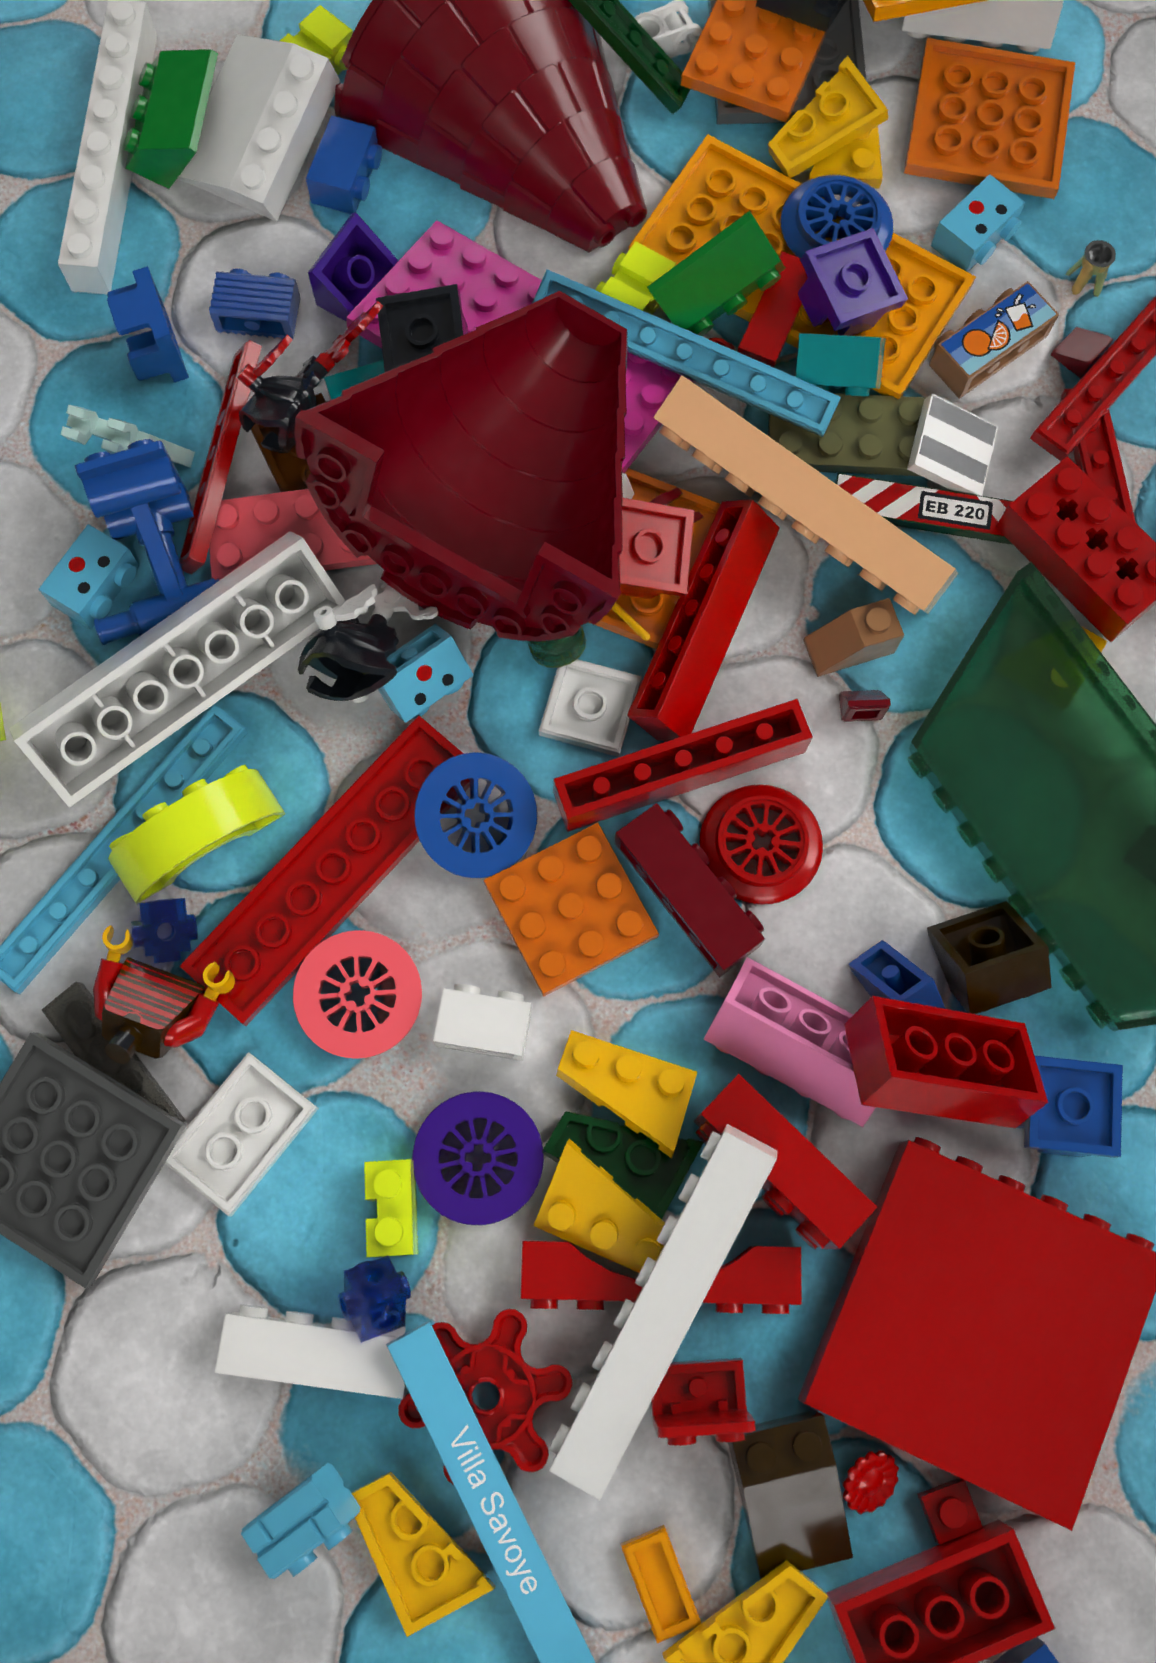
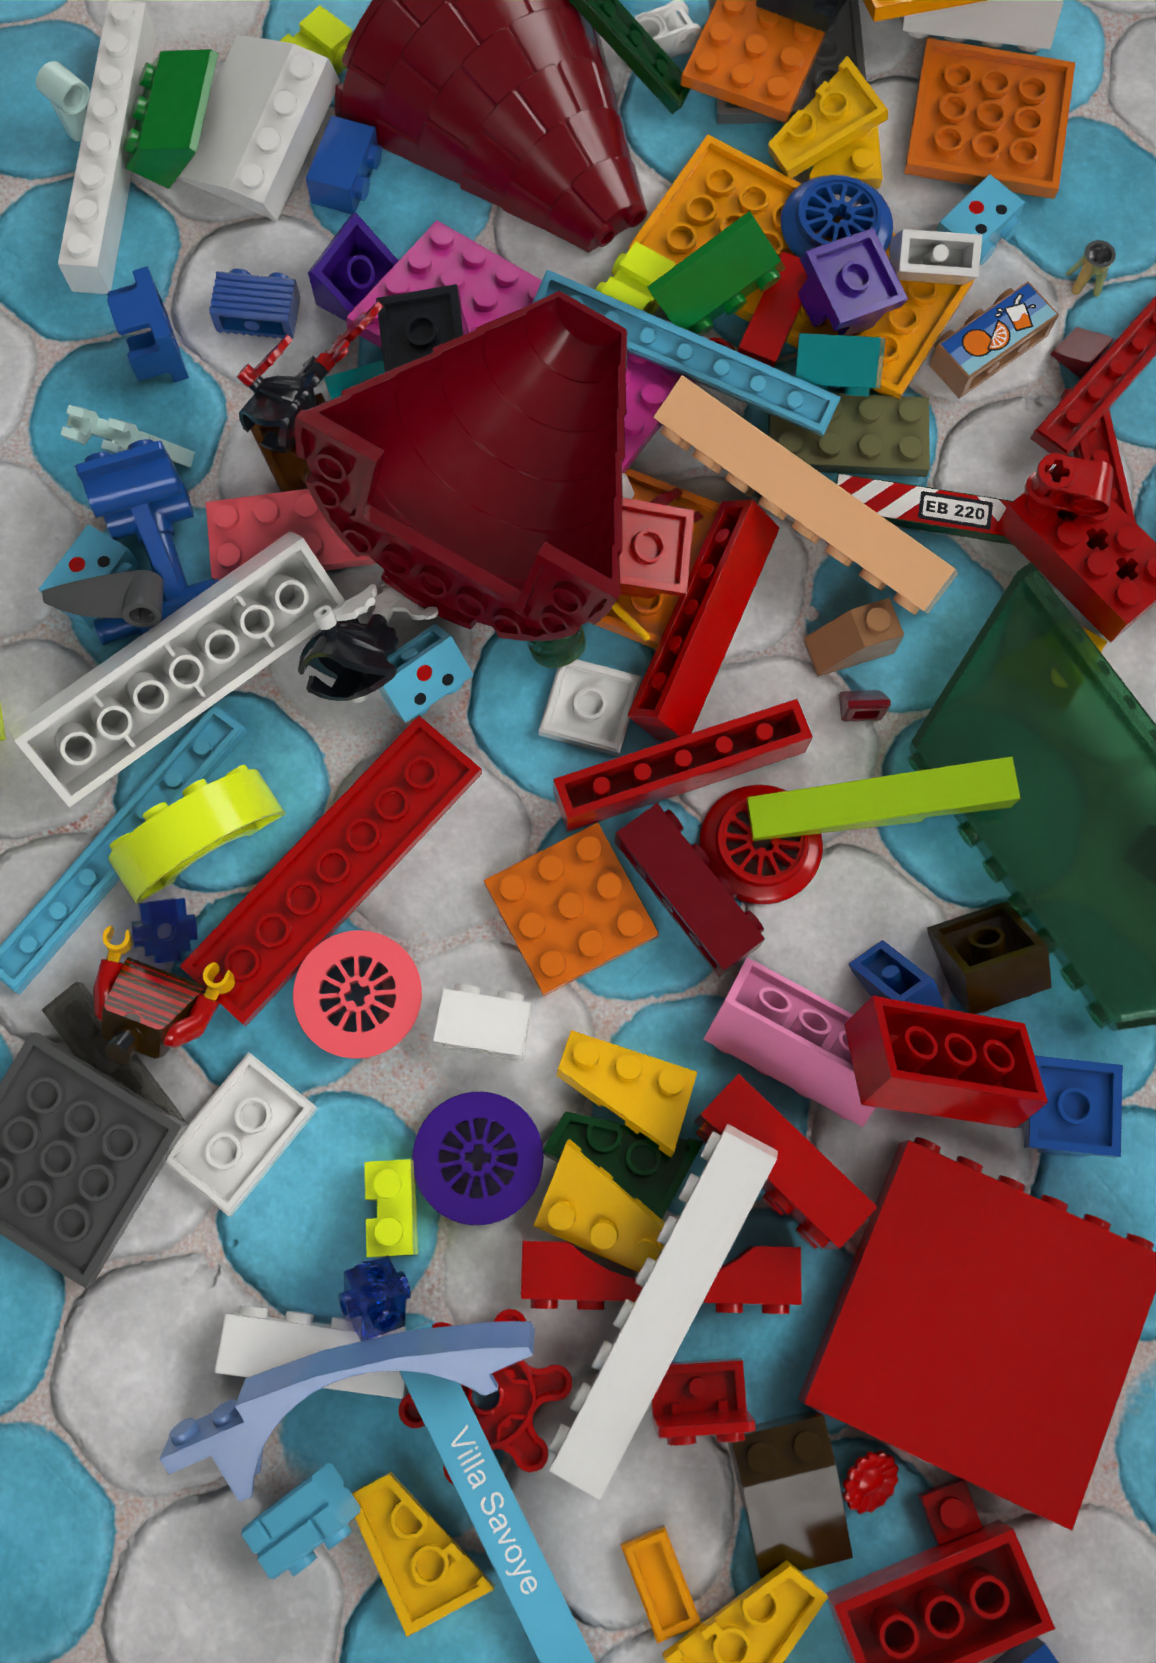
(67, 96): none -> light aqua piece
(125, 595): none -> dark grey piece
(217, 462): red tile -> none
(240, 1428): none -> medium blue slope
(521, 815): blue piece -> none
(885, 800): none -> lime slope
(935, 256): none -> white brick
(952, 446): tile -> none
(1074, 485): none -> red piece

